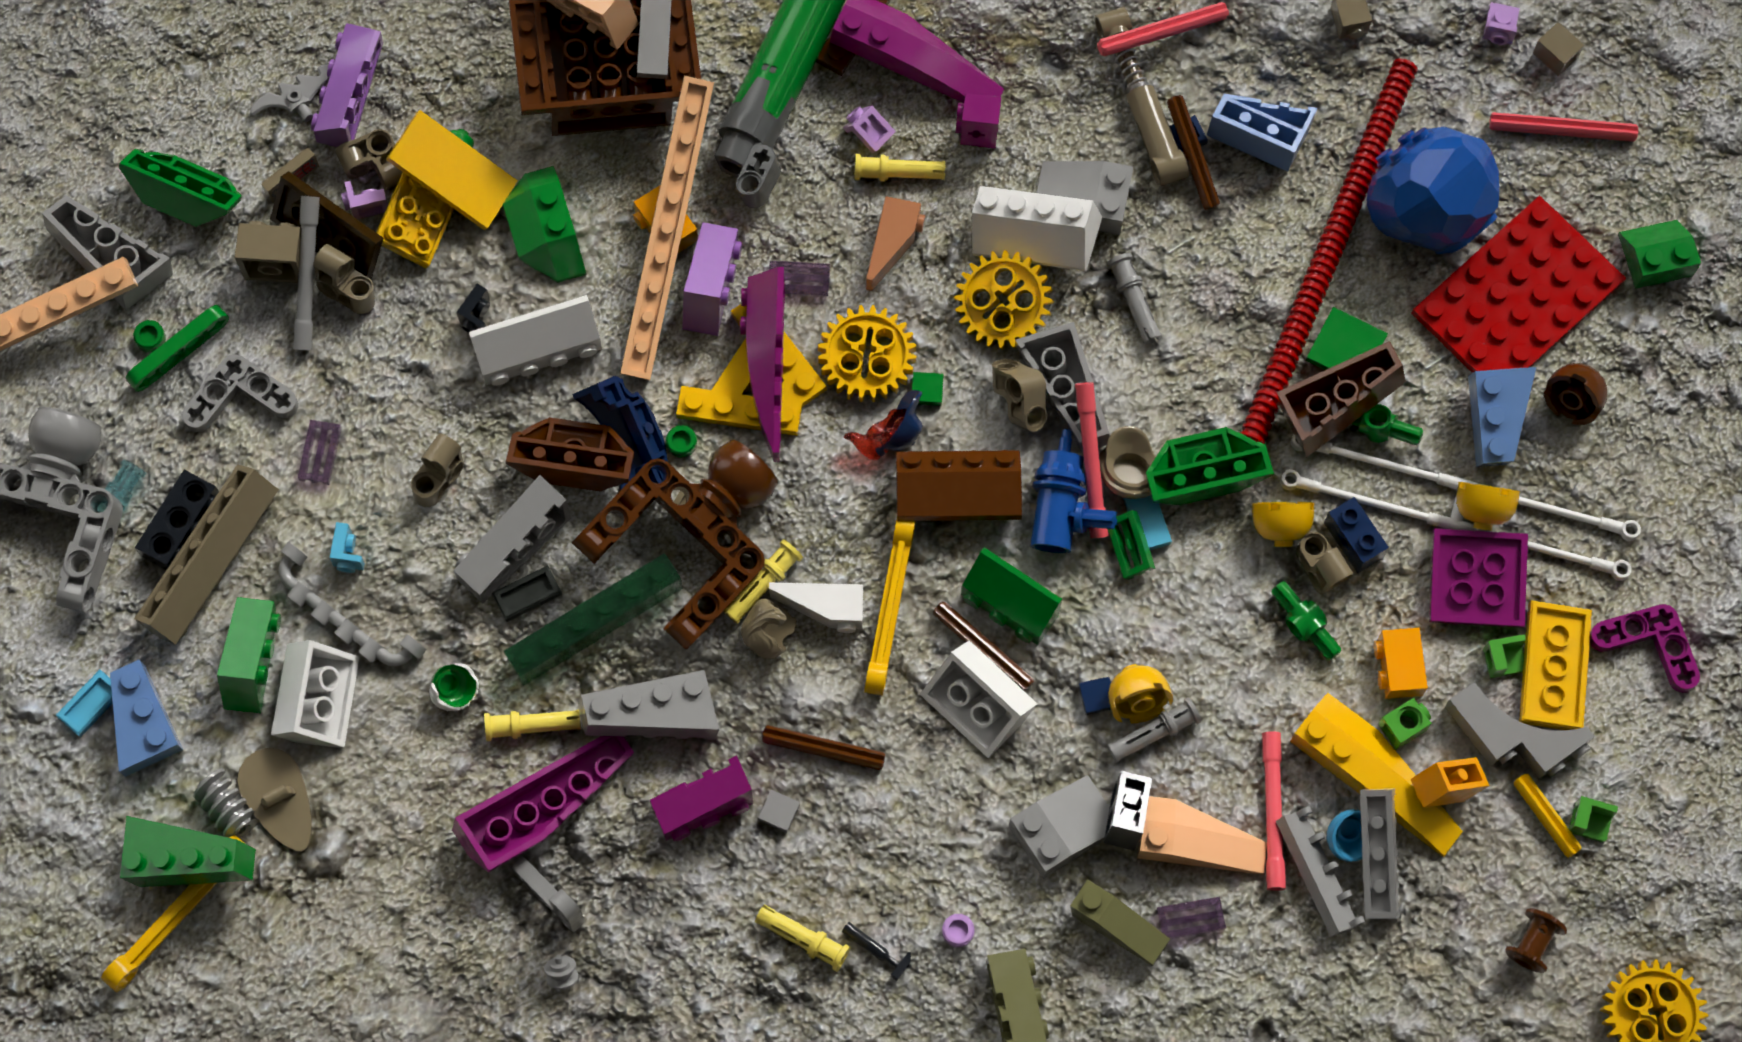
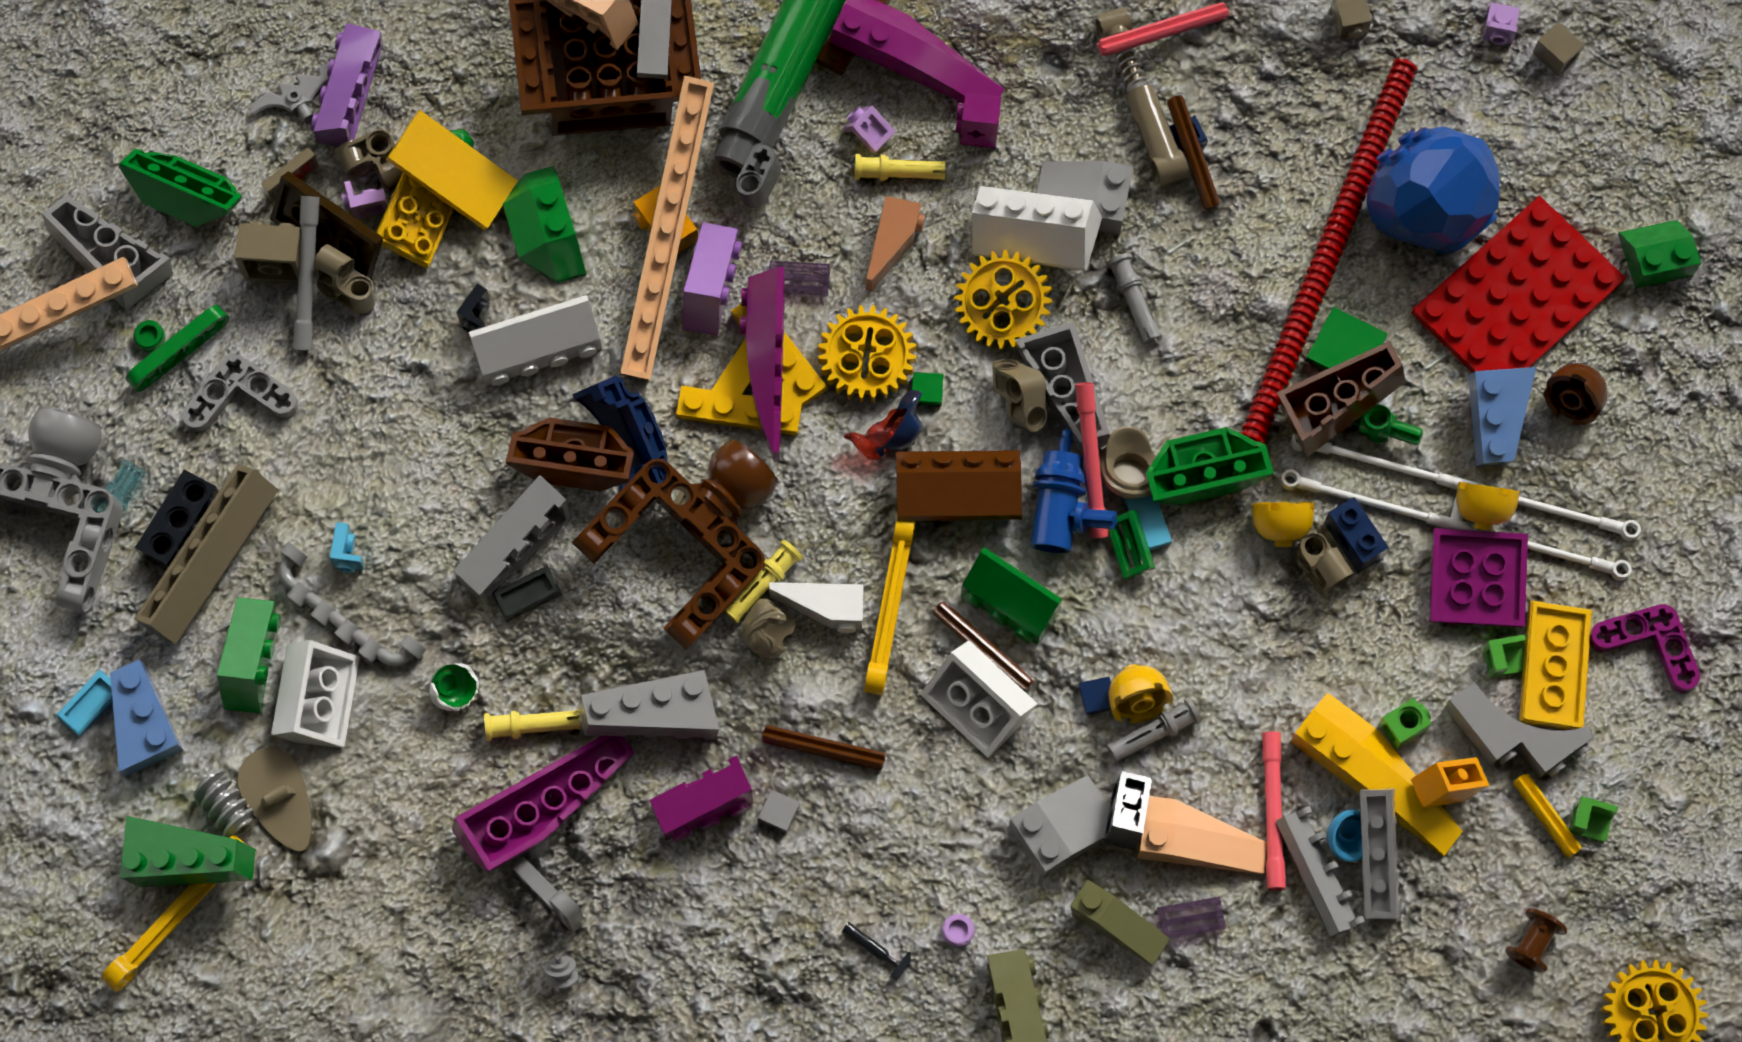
(315, 476): clear purple tile -> none
(439, 469): dark tan piece -> none
(593, 619): clear green brick -> none
(681, 441): green tile -> none
(815, 943): light yellow pin -> none
(1261, 129): medium blue wedge -> none
(1306, 620): green axle -> none
(1401, 663): light orange brick -> none
(1563, 126): coral axle -> none

